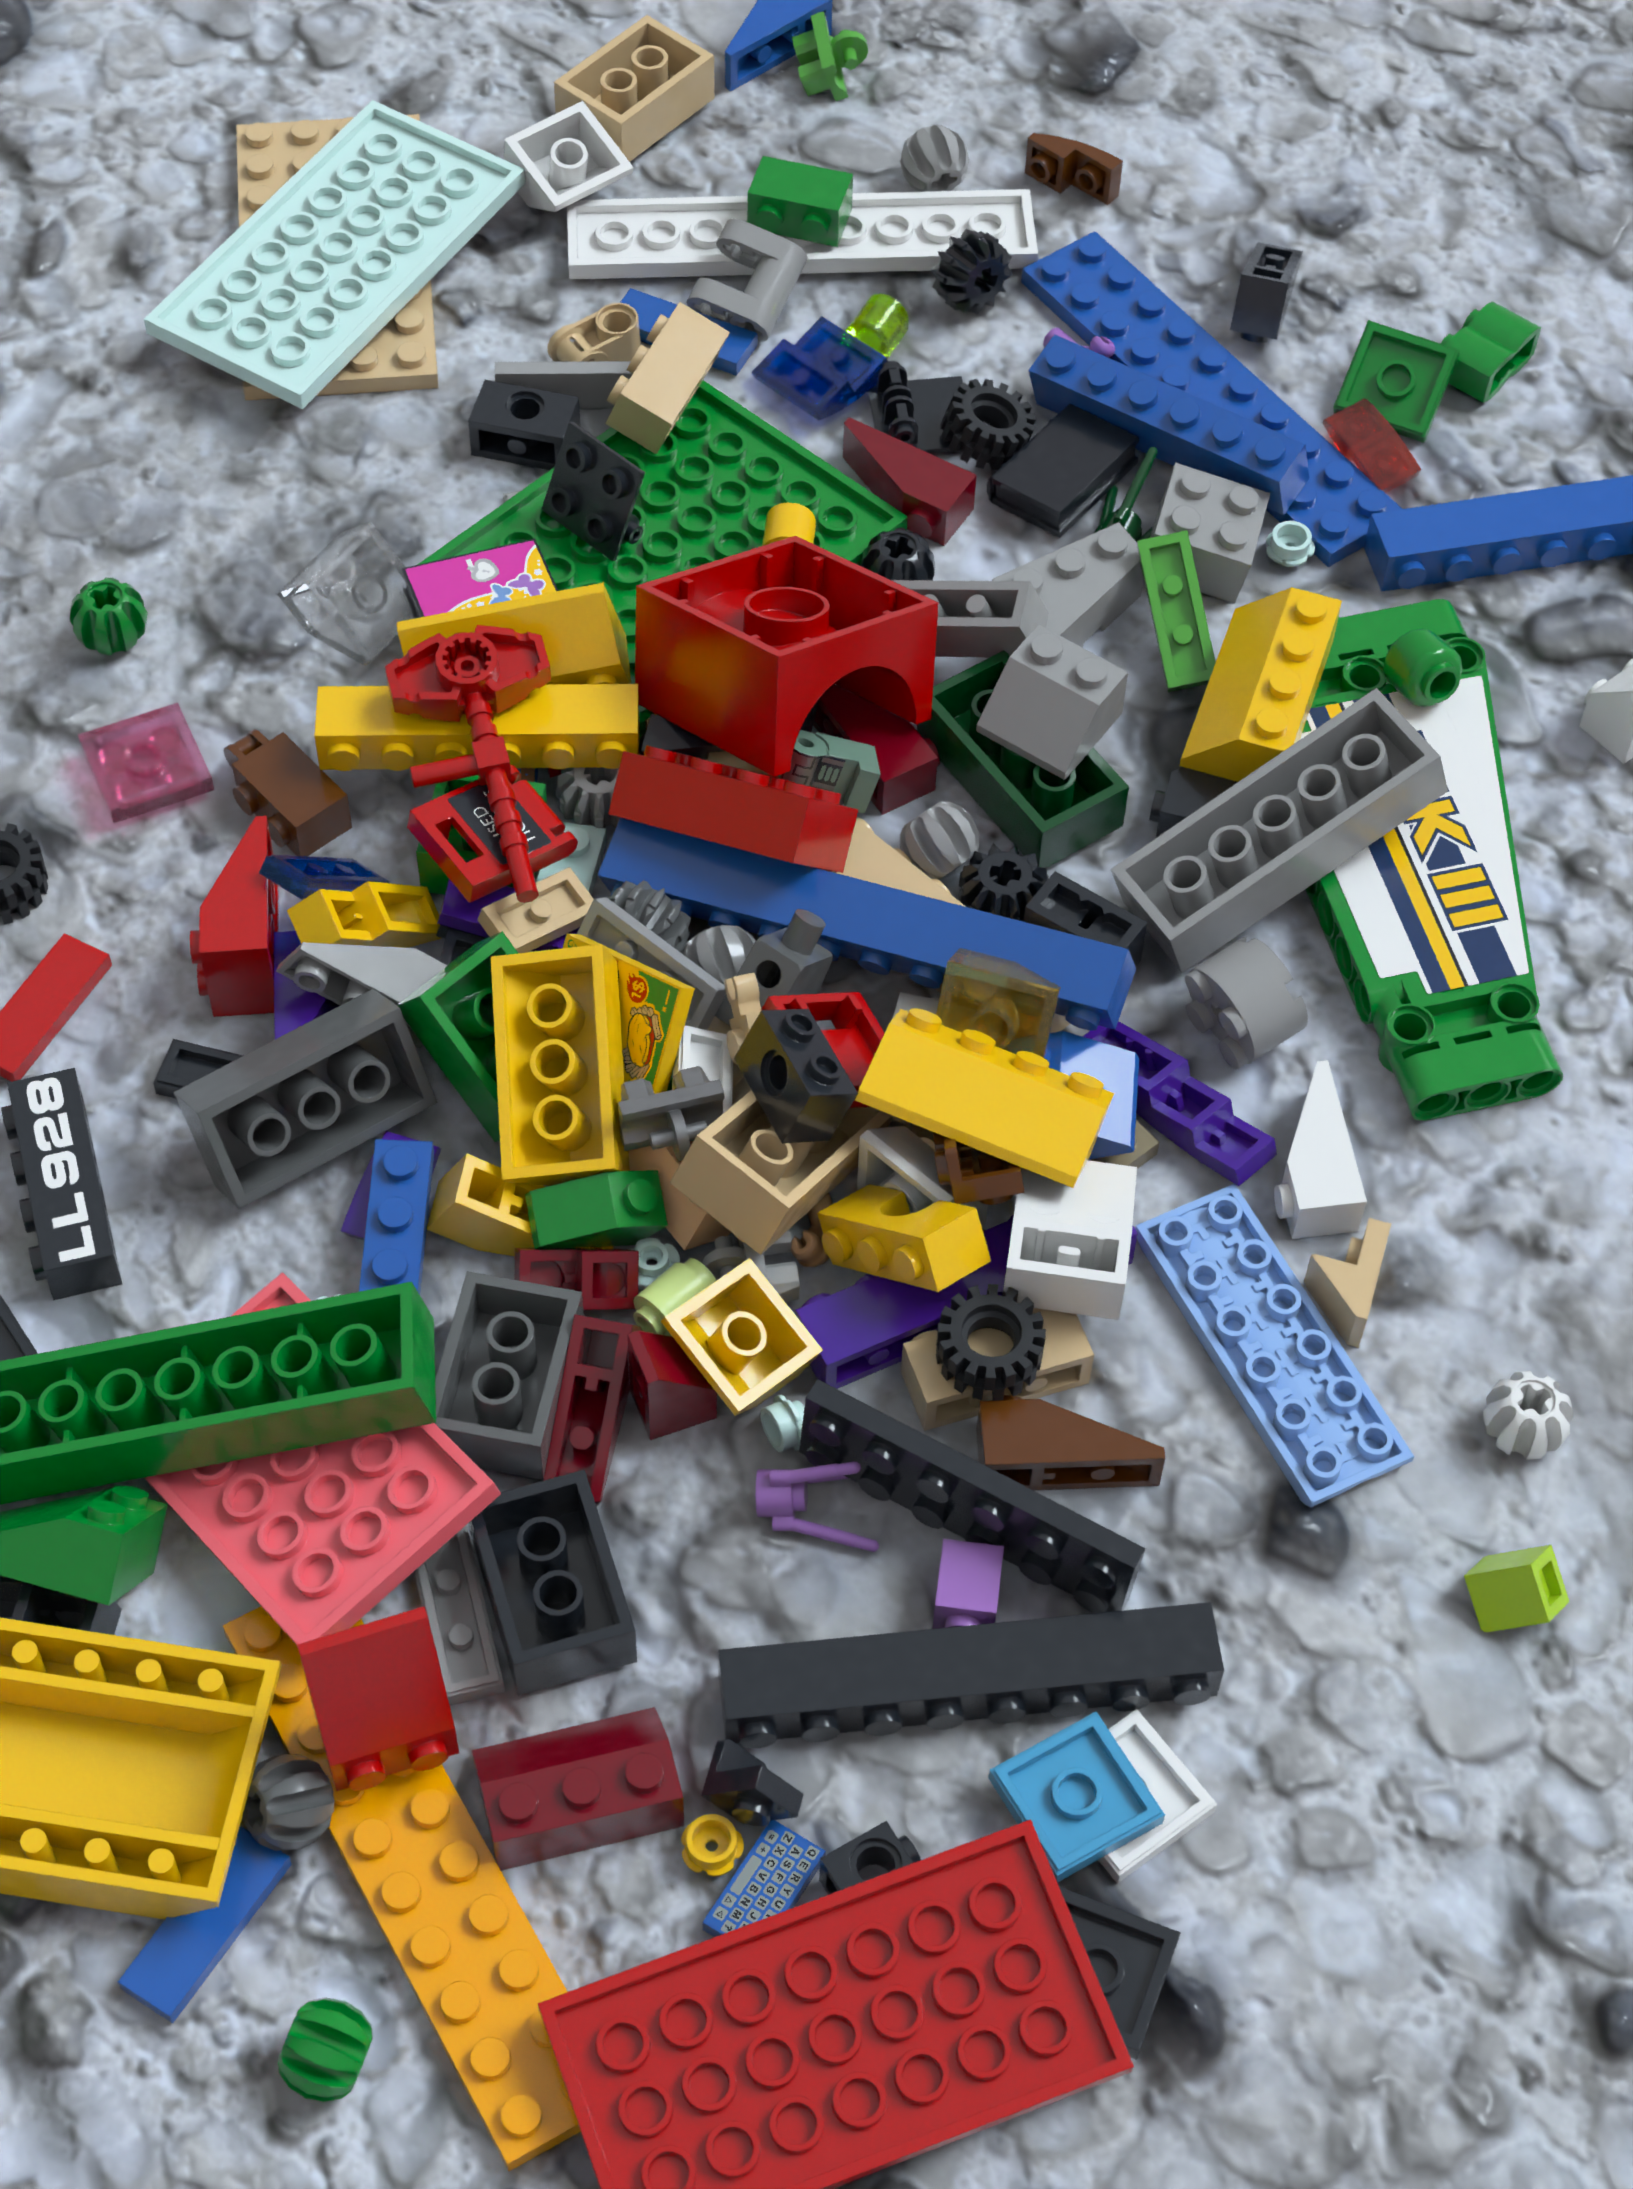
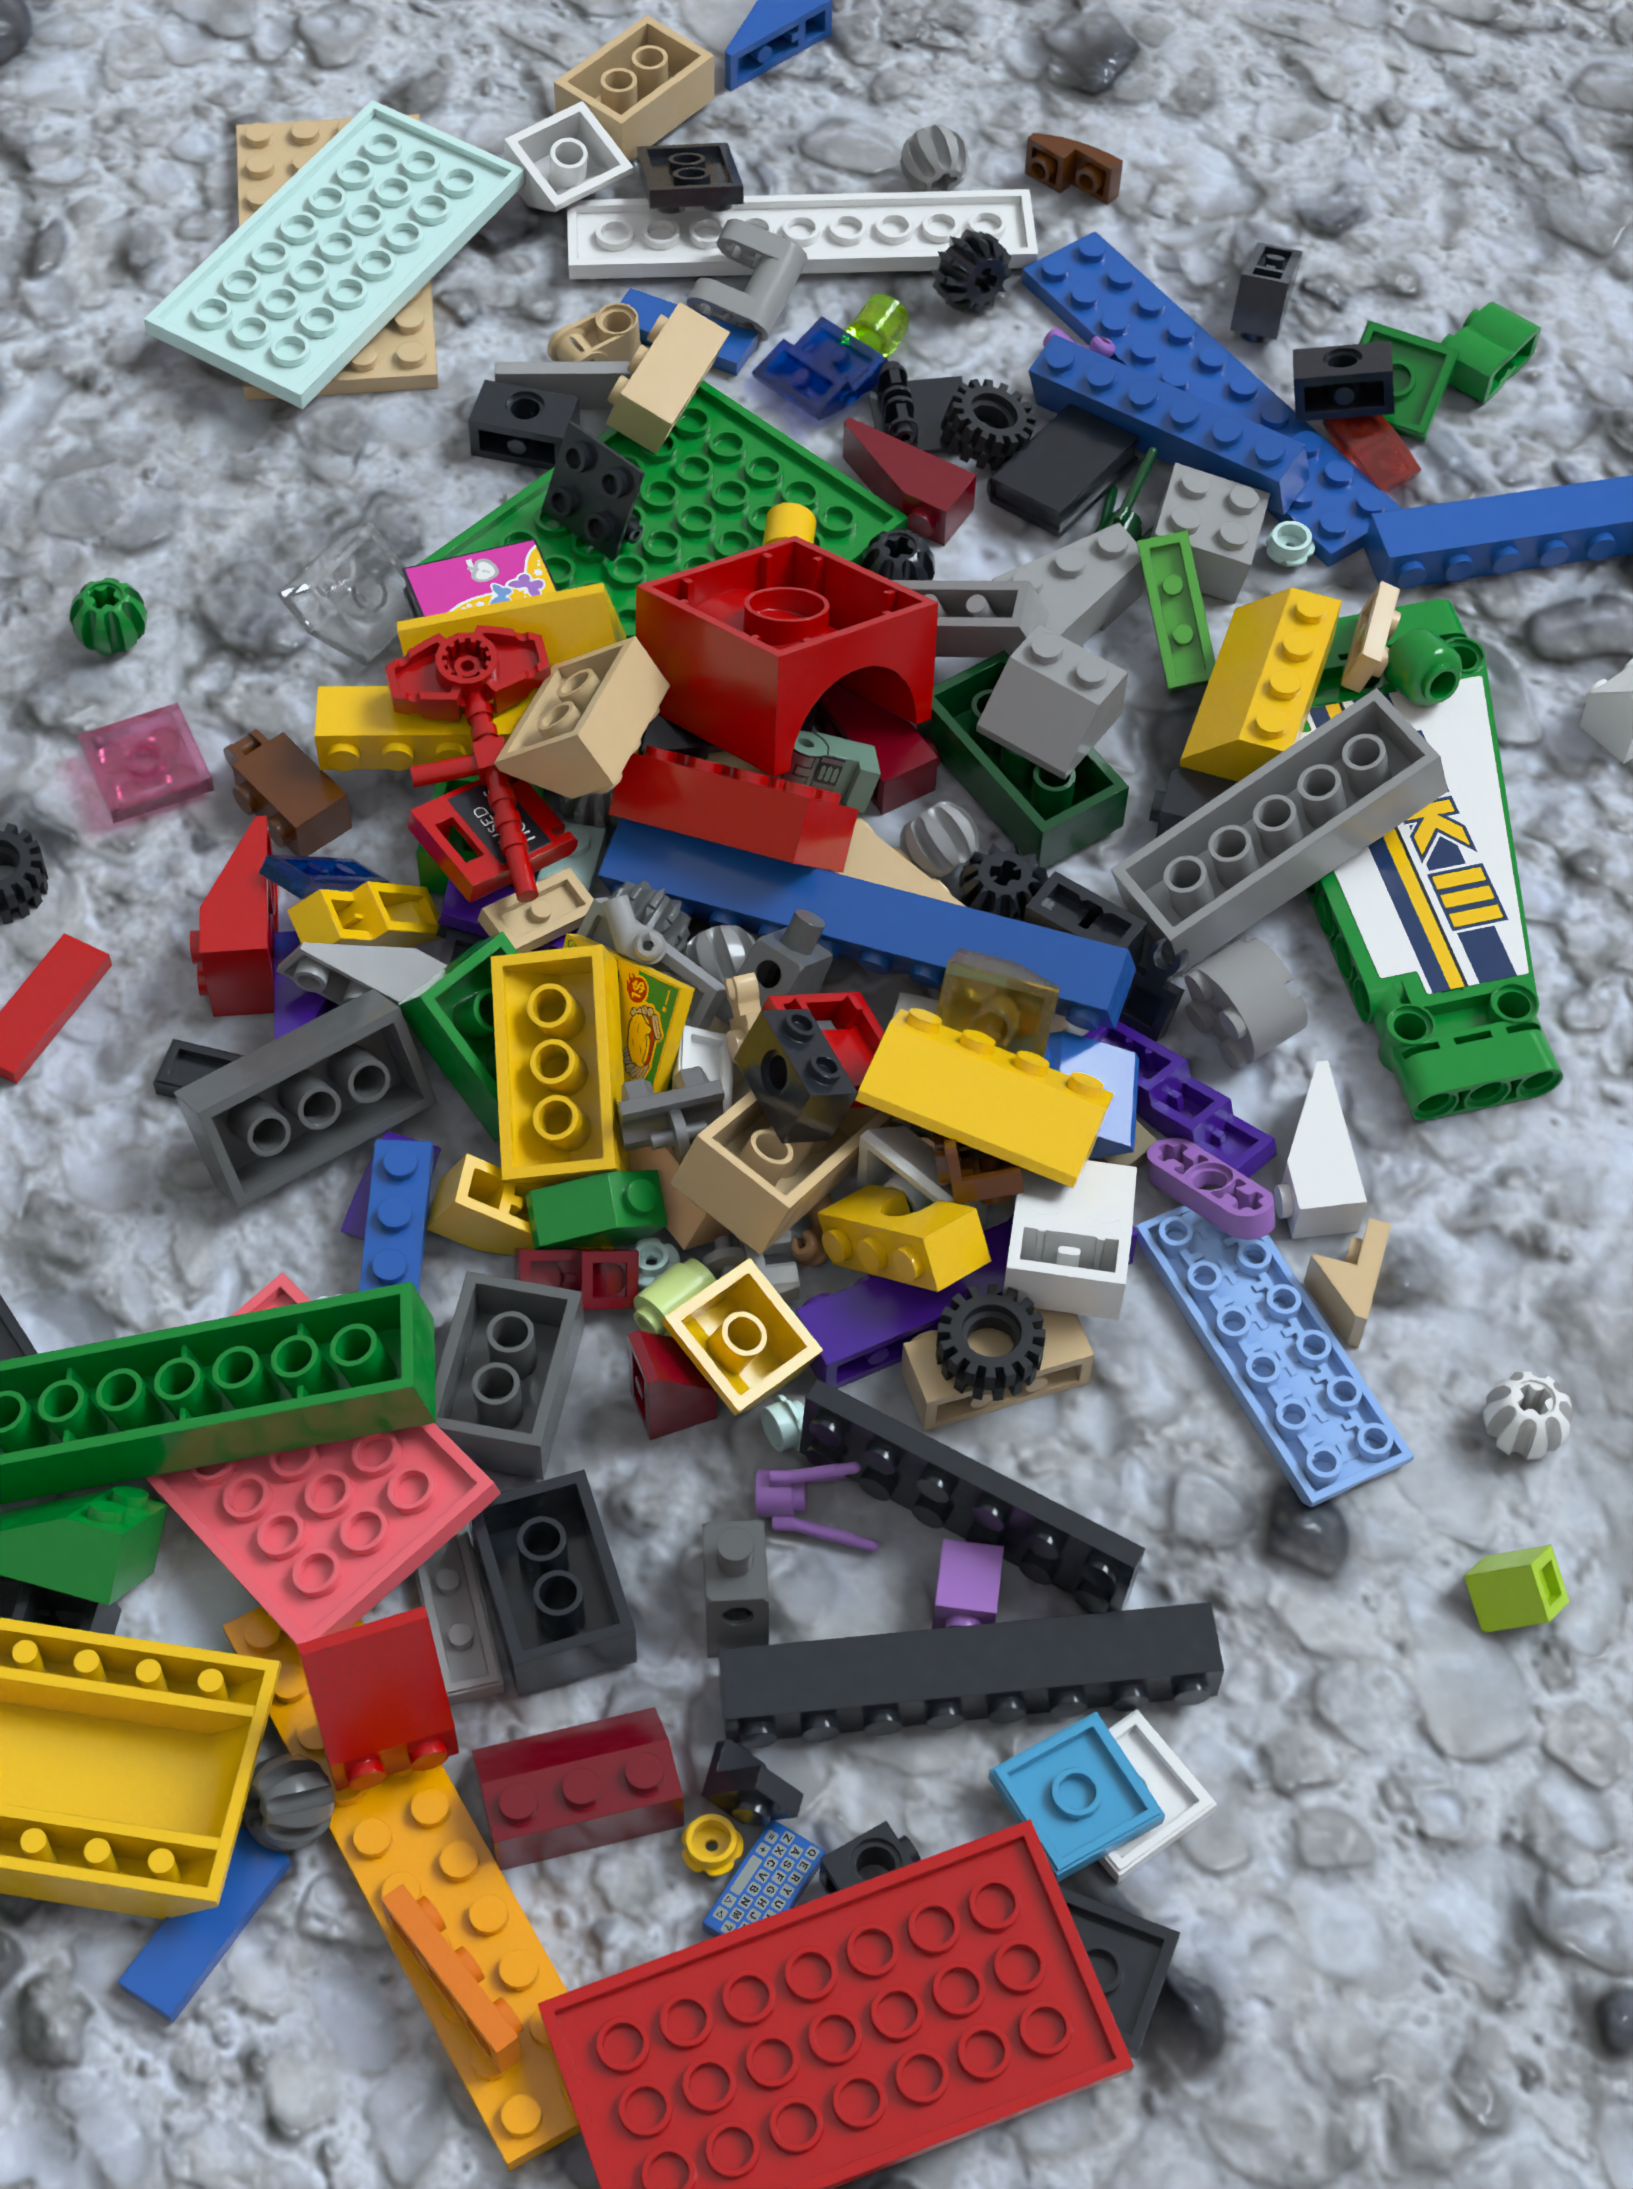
(62, 1183): black brick -> none
(325, 2049): green piece -> none
(454, 1976): none -> orange plate
(586, 721): none -> tan slope
(591, 1401): dark red slope -> none
(630, 936): none -> light grey arm
(690, 177): none -> black plate
(732, 1579): none -> dark grey torso
(800, 200): green brick -> none
(825, 56): bright green hips -> none
(1061, 1449): reddish brown slope -> none
(1152, 996): none -> black plate
(1237, 1208): none -> medium lavender beam
(1343, 381): none -> black brick
(1374, 627): none -> tan plate

